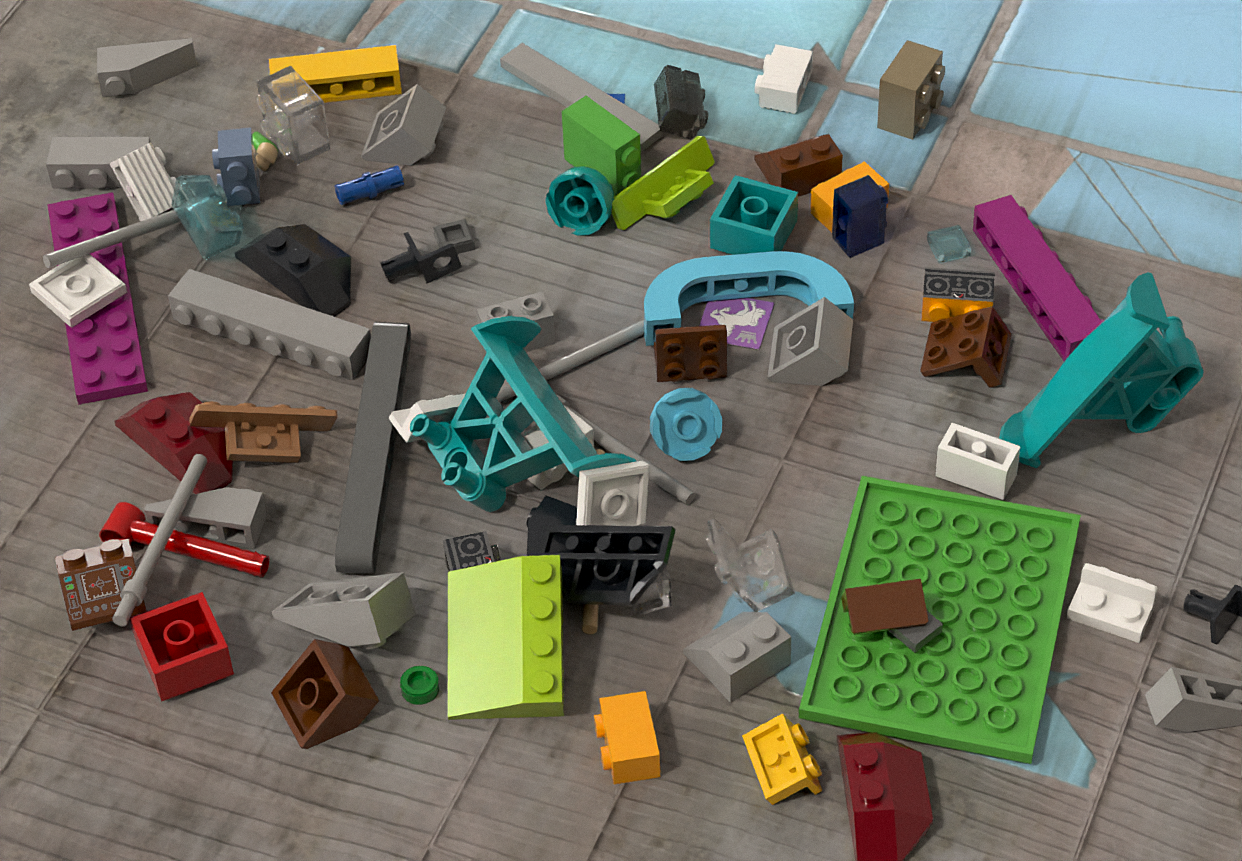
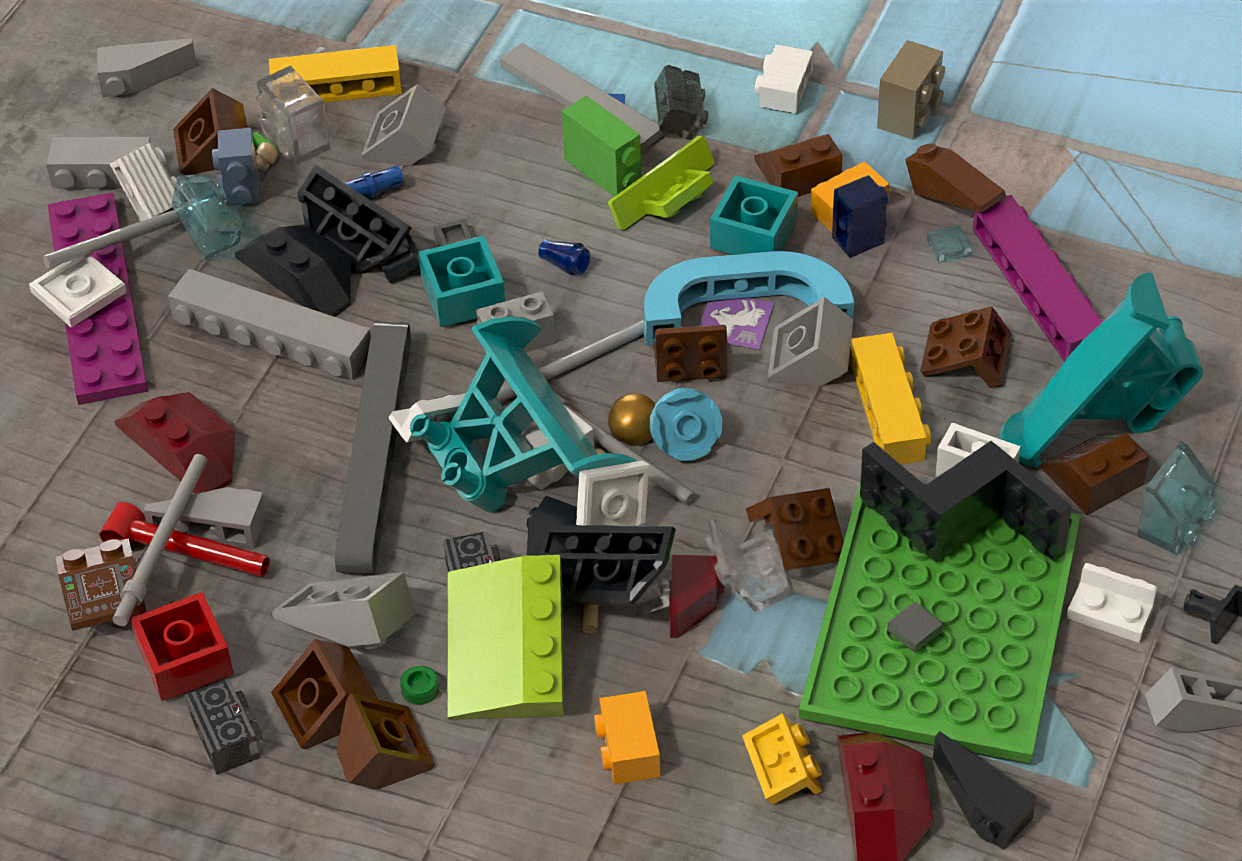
(198, 131): none -> reddish brown slope
(223, 725): none -> brick
(262, 432): medium nougat bracket -> none
(350, 220): none -> black wedge
(380, 743): none -> reddish brown slope
(461, 279): none -> teal brick
(567, 256): none -> clear blue cone
(580, 200): teal cylinder -> none
(631, 419): none -> pearl gold hair
(692, 591): none -> dark red slope
(741, 653): light grey slope -> none
(803, 526): none -> reddish brown bracket
(885, 606): reddish brown panel -> none
(888, 397): none -> yellow brick
(951, 179): none -> reddish brown slope
(955, 292): brick -> none
(964, 501): none -> black bracket
(988, 799): none -> black slope
(1099, 470): none -> reddish brown slope
(1177, 501): none -> clear light blue slope

